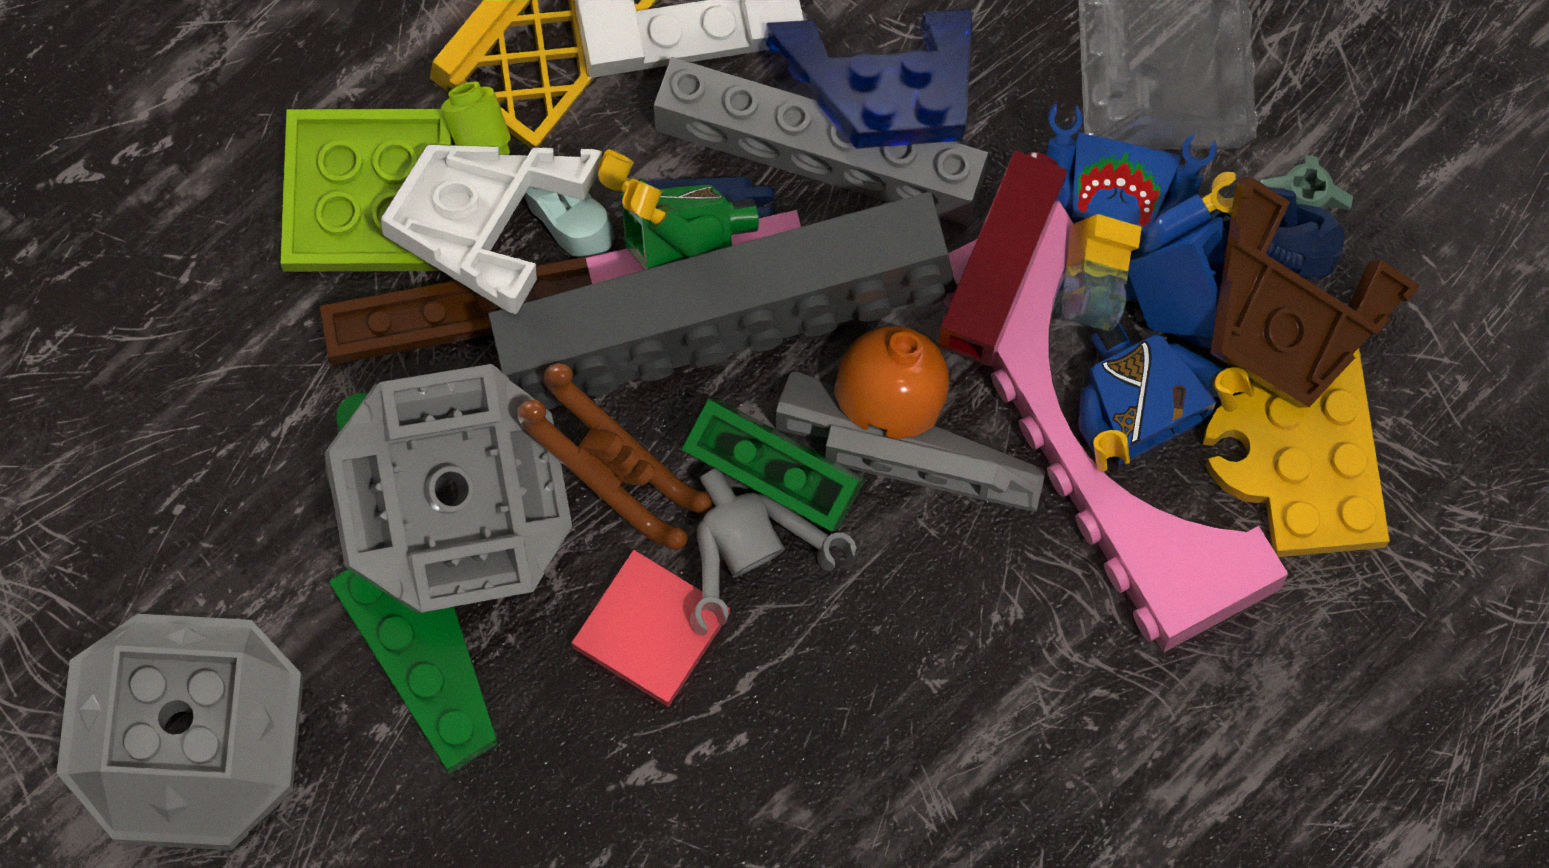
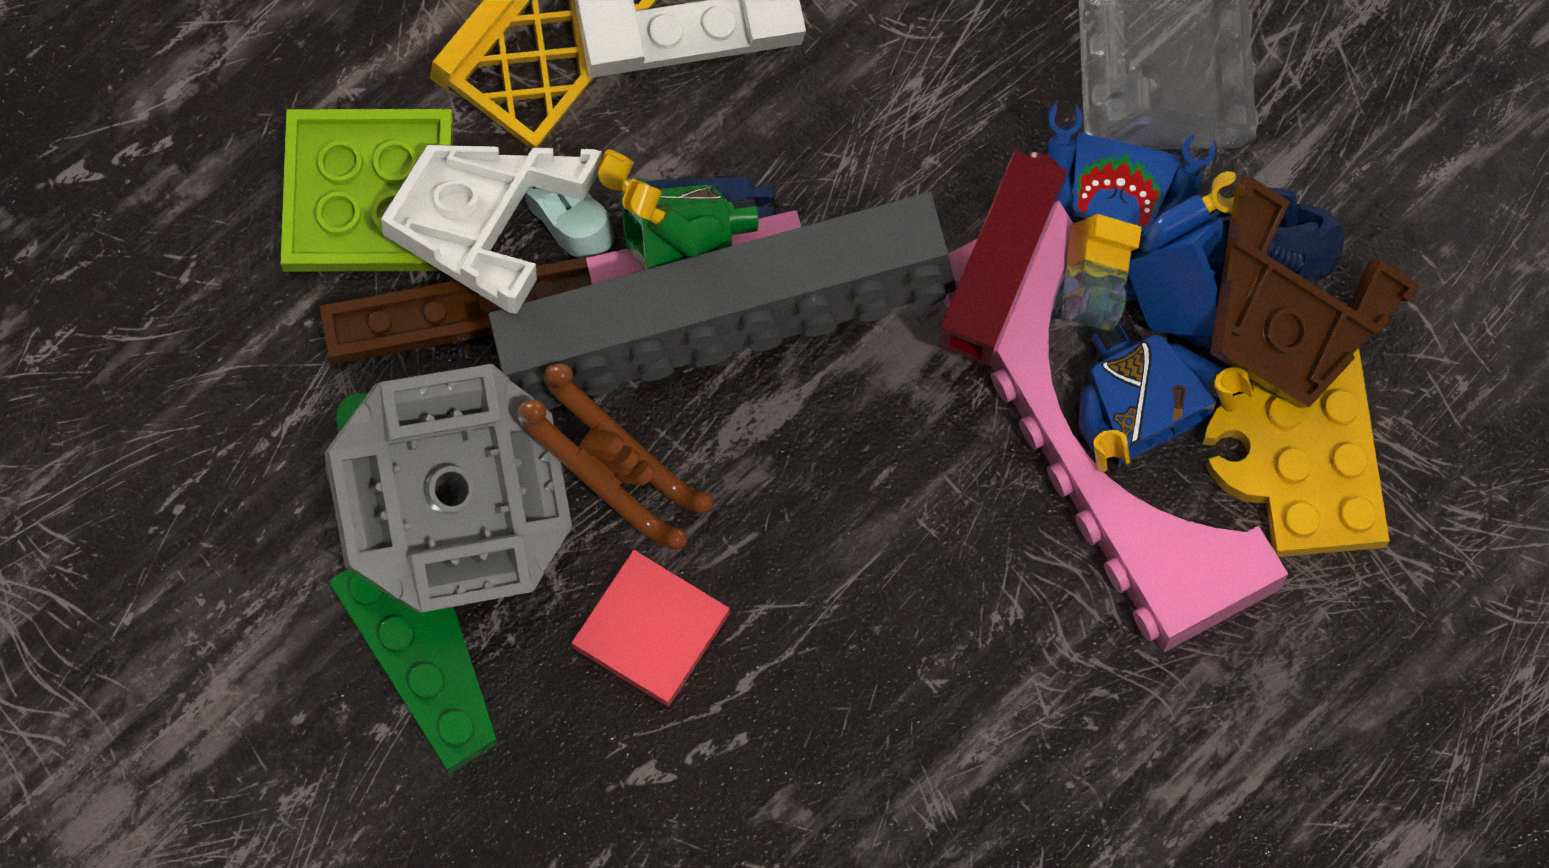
(191, 785): light grey piece -> none
(476, 117): lime brick -> none
(745, 539): light grey piece -> none
(773, 464): green brick -> none
(803, 140): light grey brick -> none
(887, 96): clear blue wing -> none
(893, 381): orange cylinder -> none
(930, 459): light grey wedge -> none
(1312, 185): sand green piece -> none

